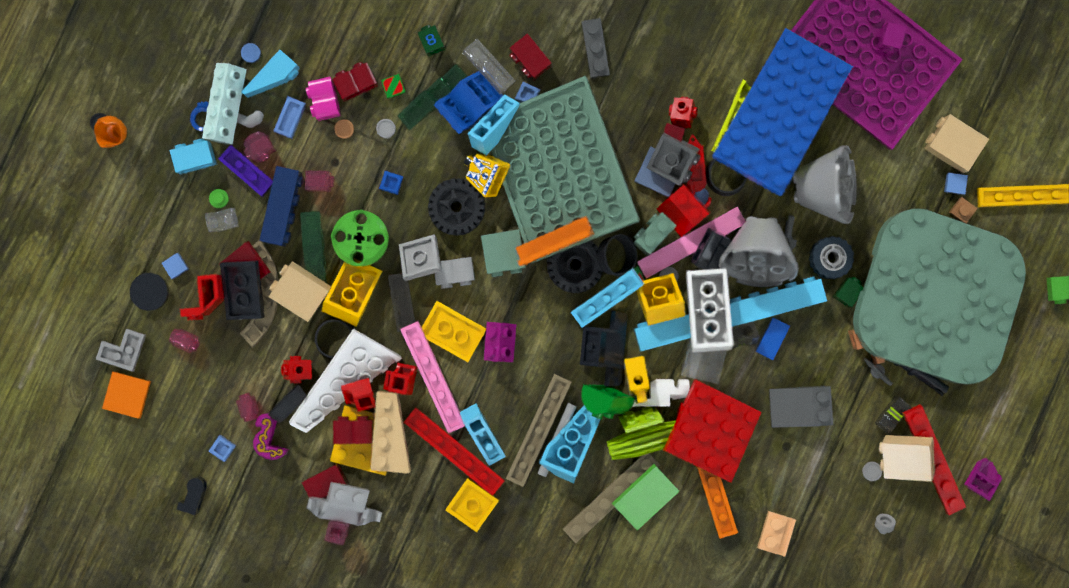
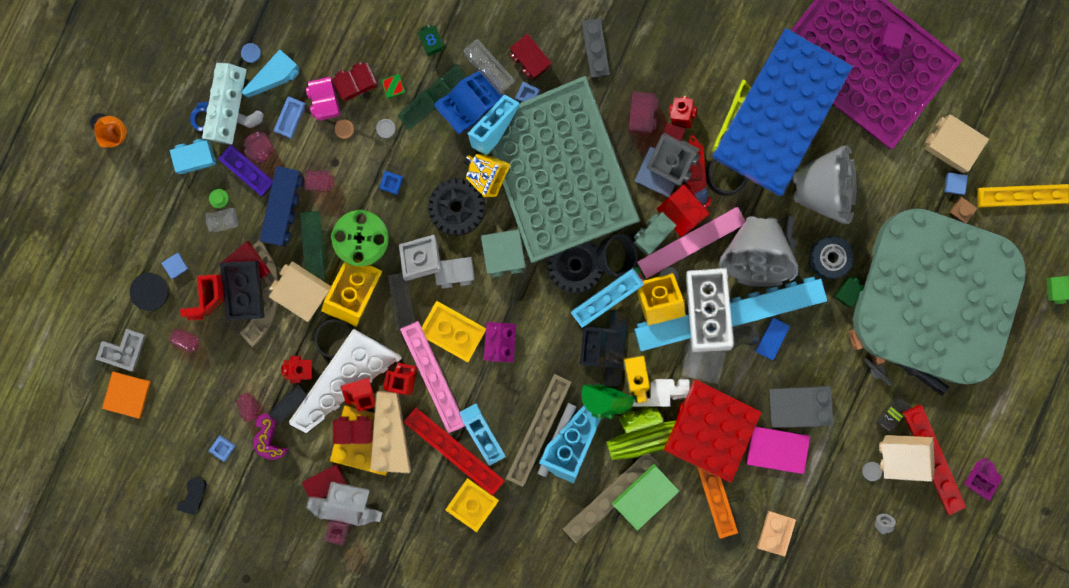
(554, 241): orange fence -> none
(642, 113): none -> clear pink brick
(710, 250): black brick -> none
(778, 450): none -> dark pink tile

